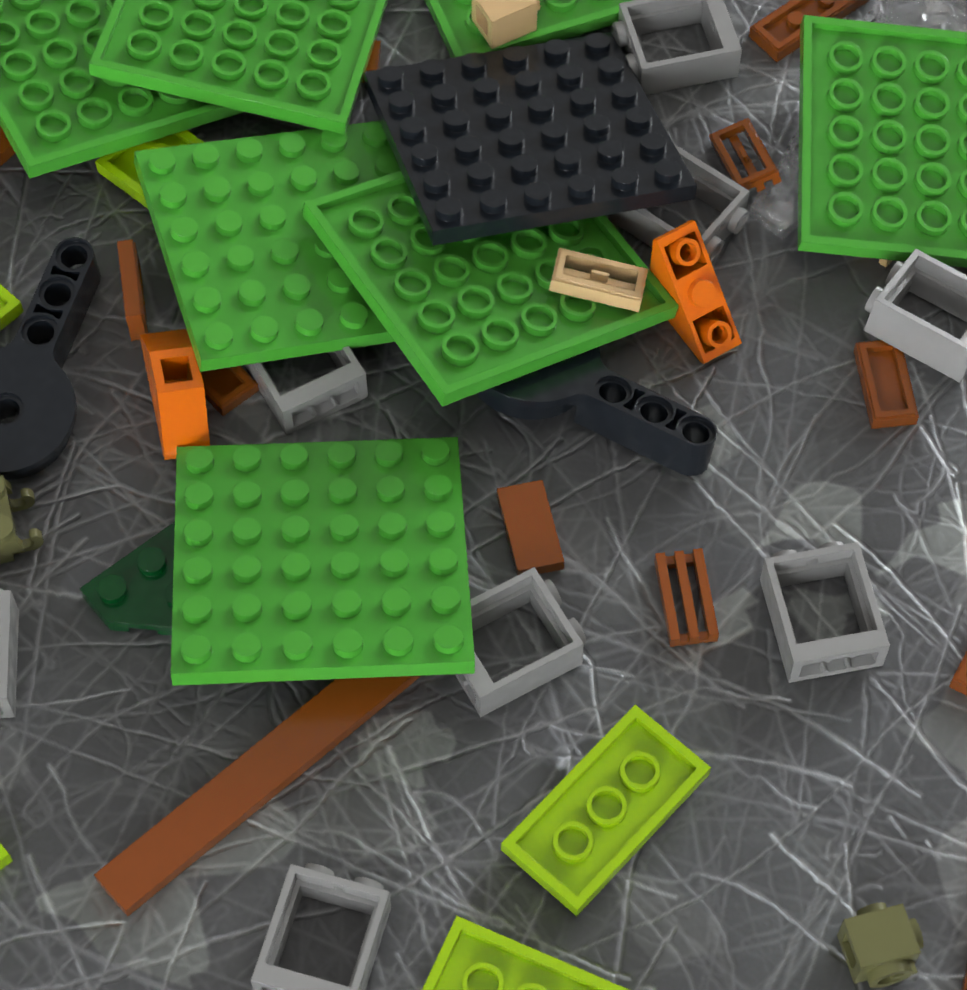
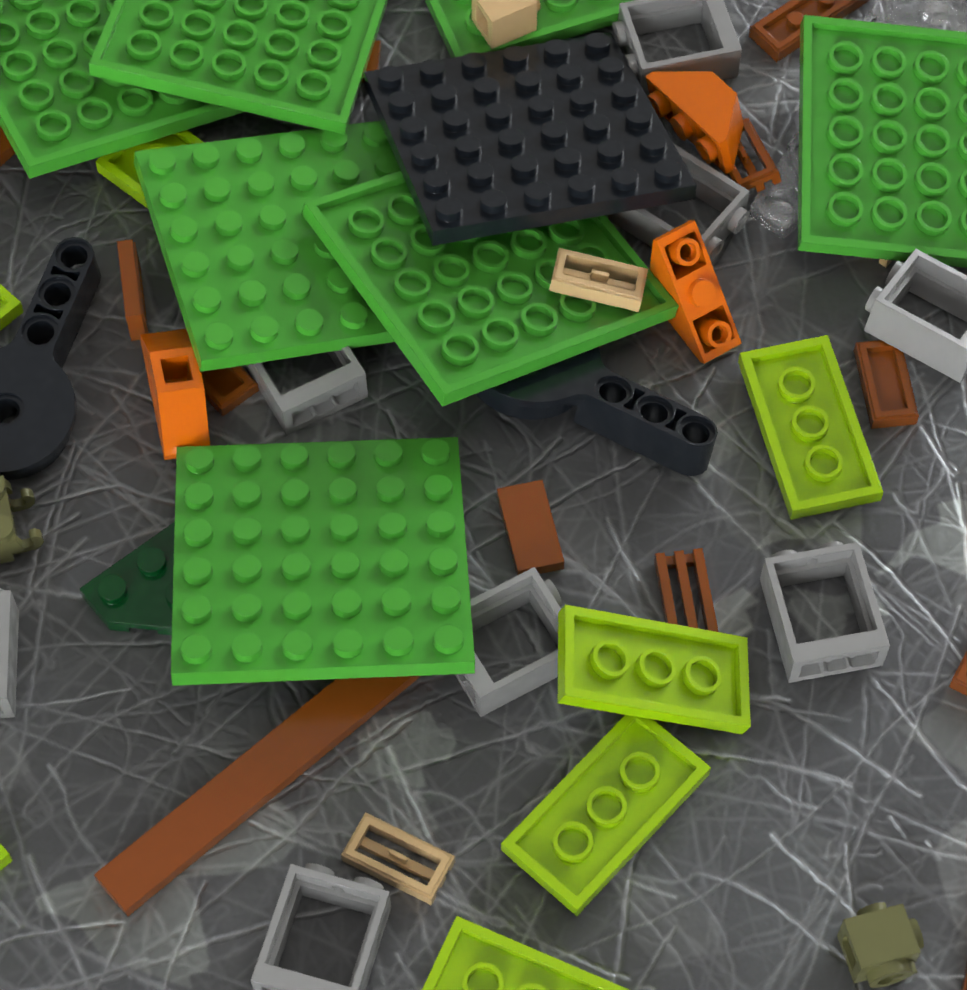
(423, 892): none -> tan tile
(653, 670): none -> lime plate
(700, 110): none -> orange slope
(810, 427): none -> lime plate

